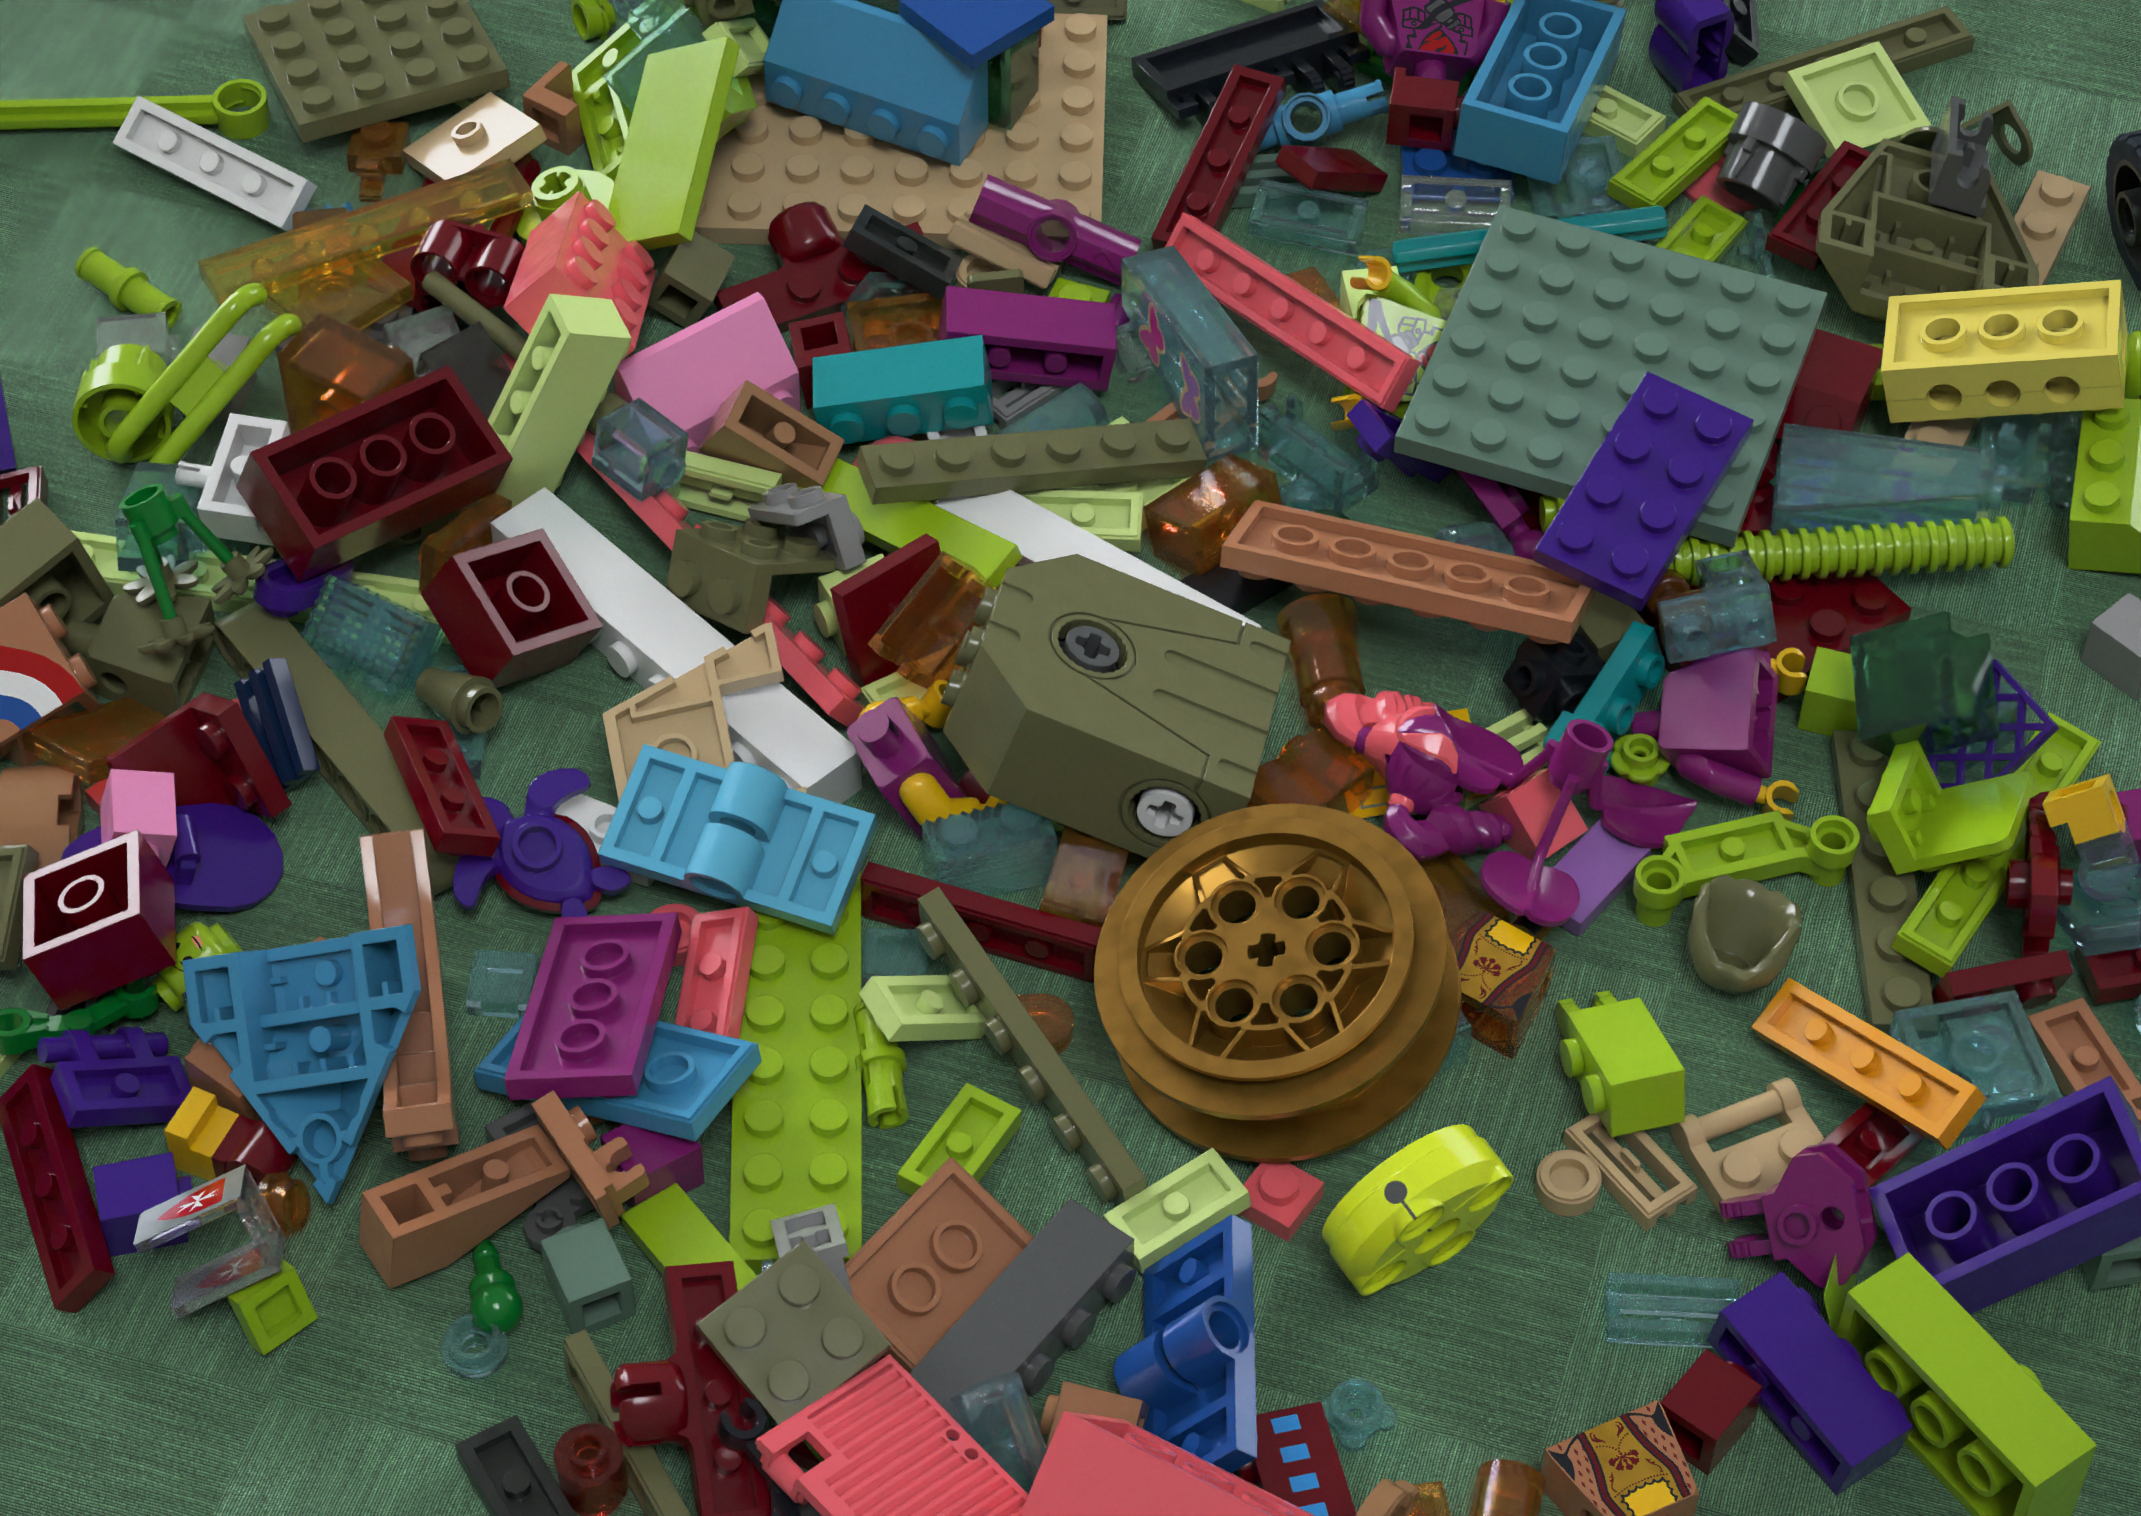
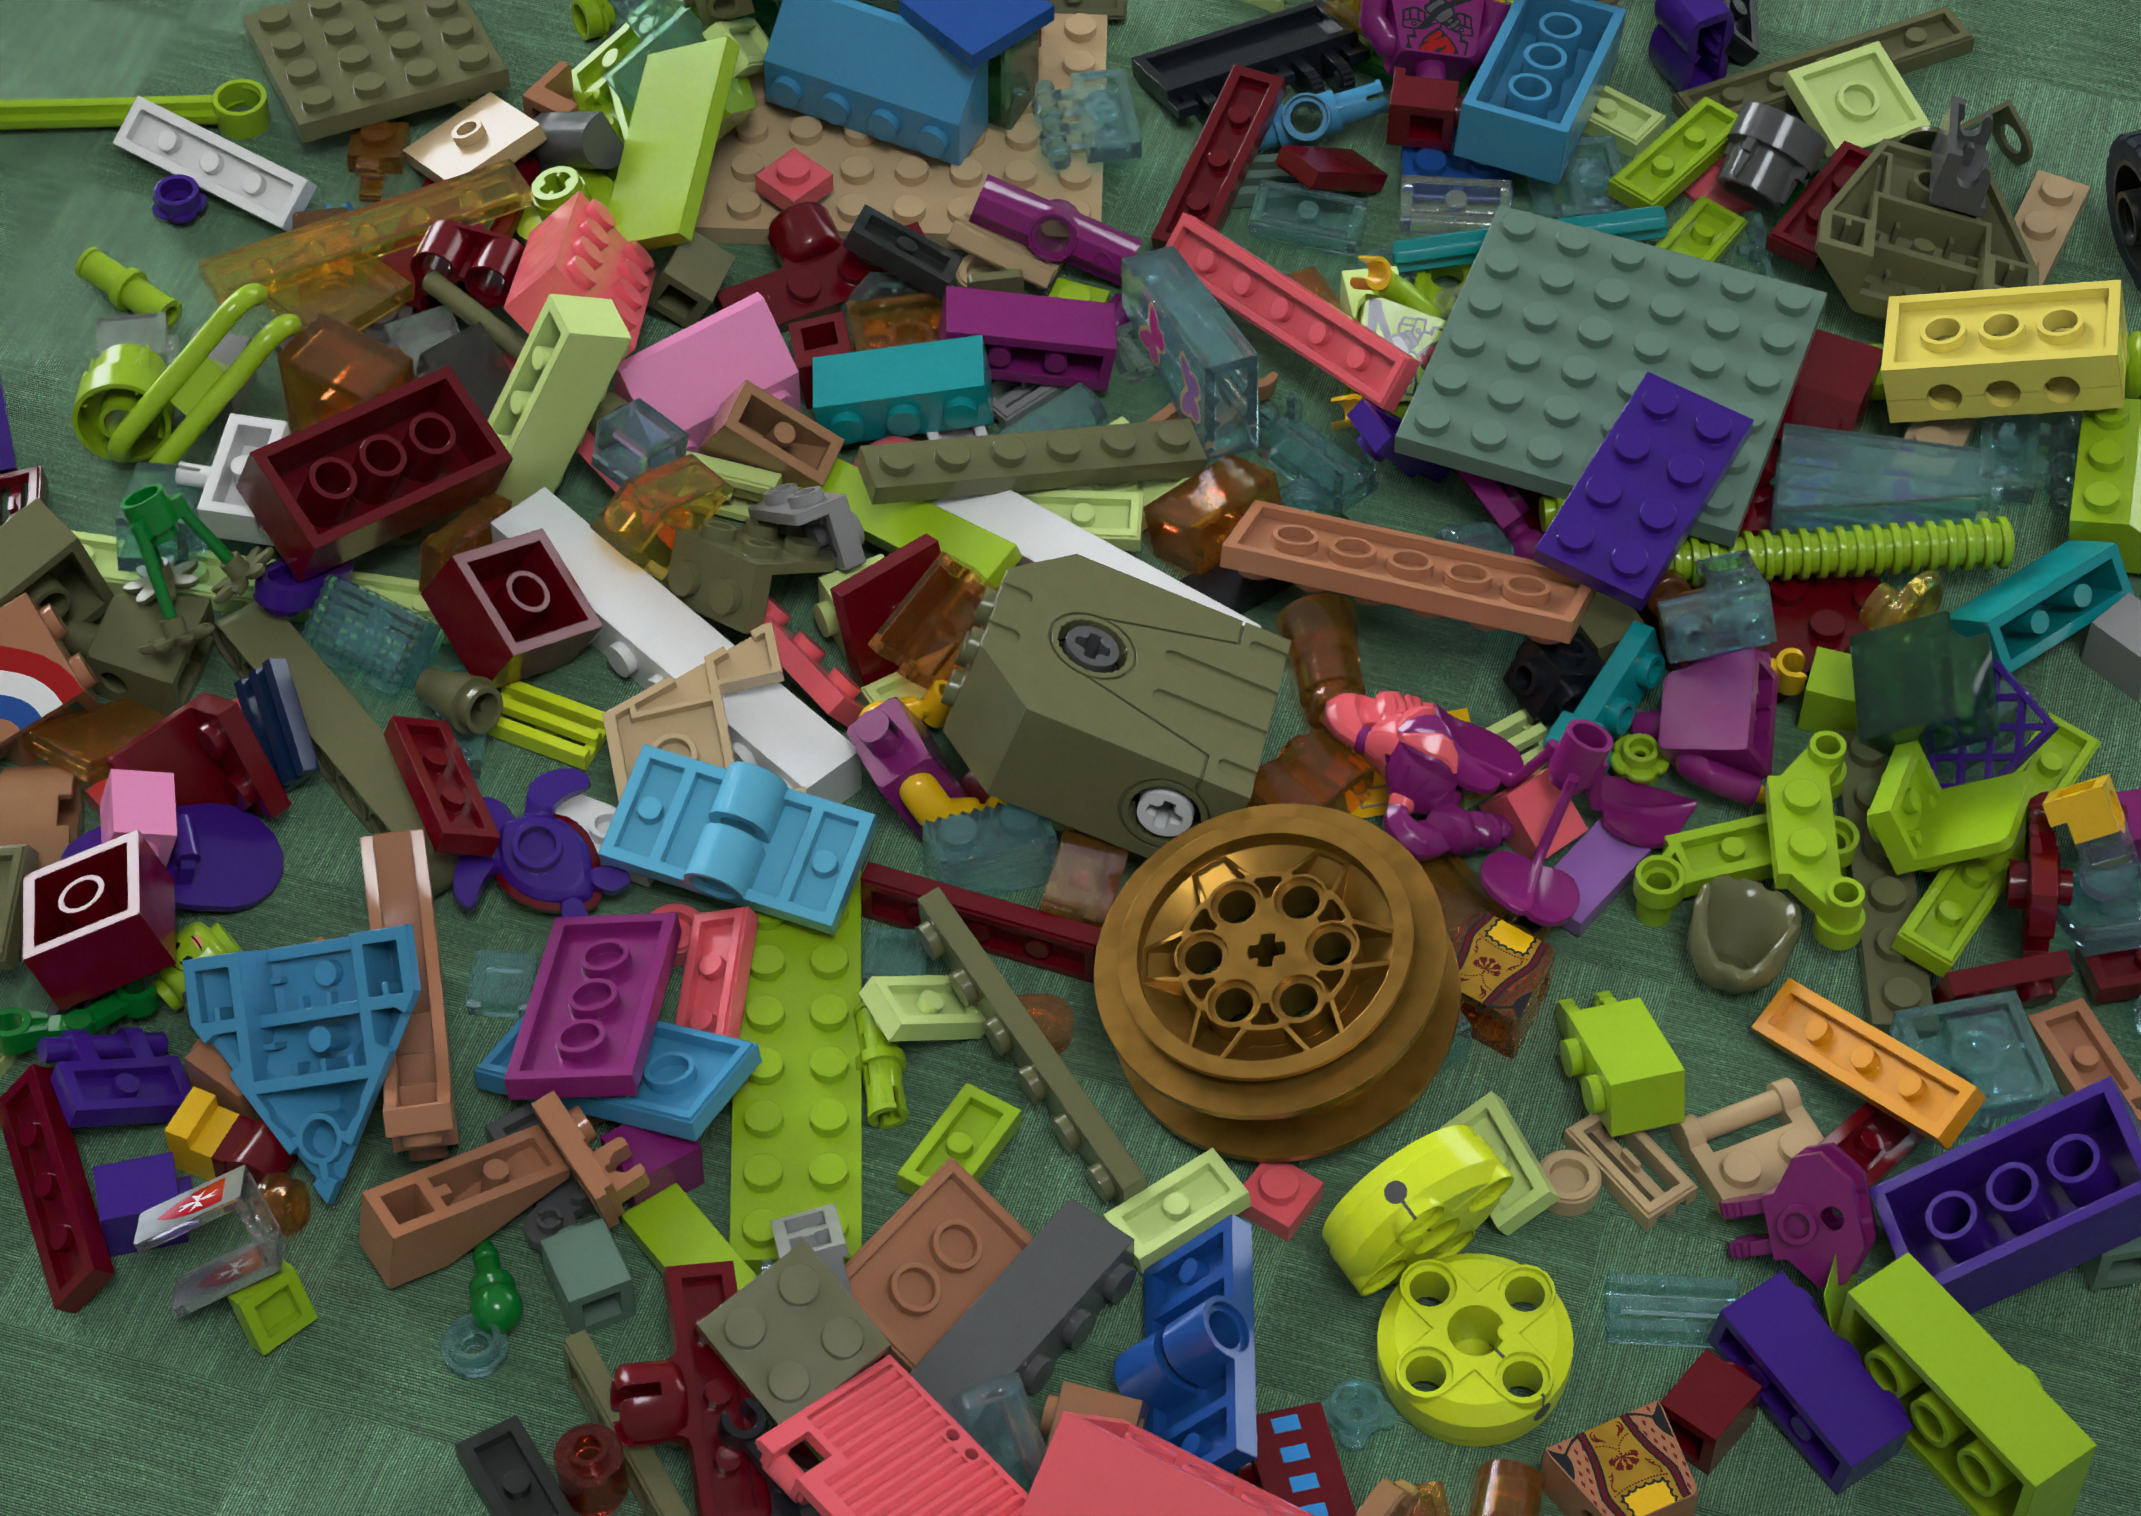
(178, 199): none -> dark purple plate
(551, 717): none -> neon yellow tile
(578, 141): none -> dark grey brick
(652, 505): none -> clear yellow slope
(793, 180): none -> coral plate
(1104, 115): none -> clear light blue plate
(1474, 1348): none -> neon yellow piece
(1531, 1187): none -> yellowish green plate
(1806, 841): none -> lime plate
(1889, 606): none -> clear yellow piece
(2045, 601): none -> teal brick

